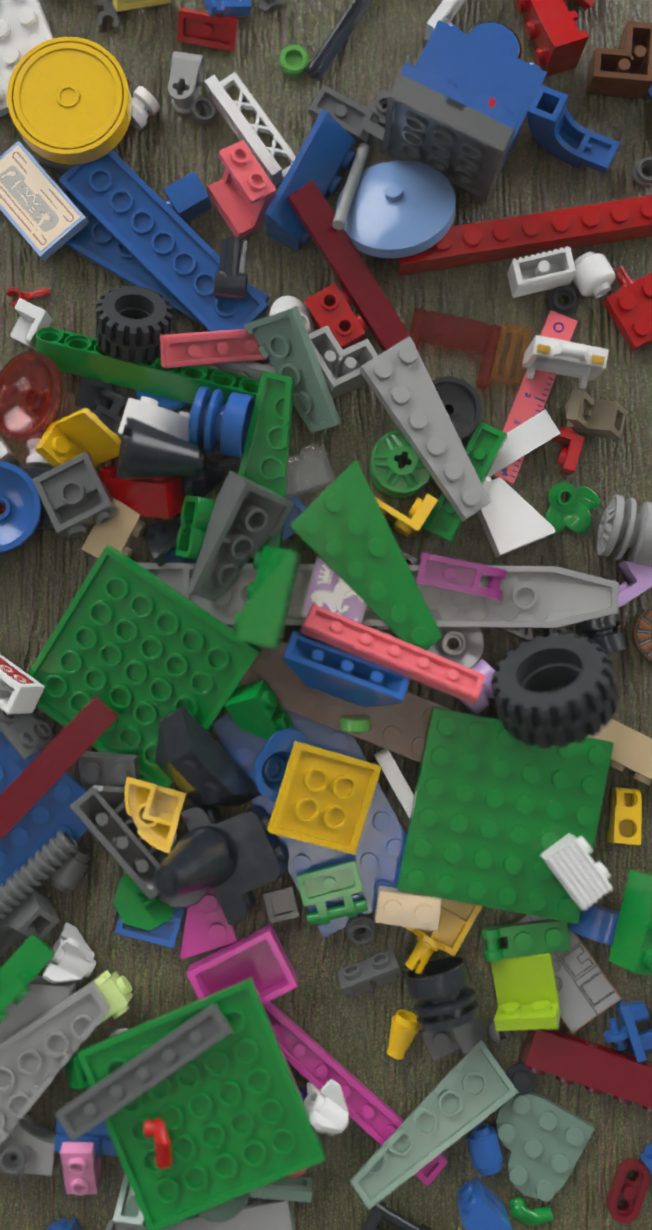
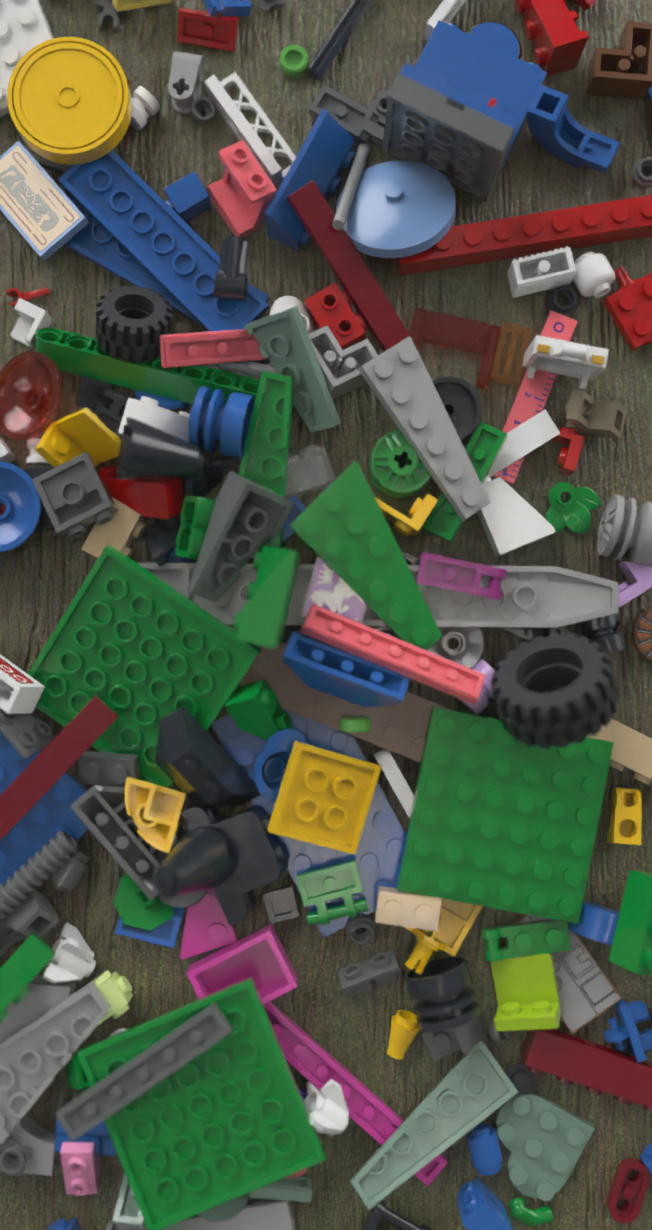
(163, 1153): red arm -> none
(577, 871): white brick -> none

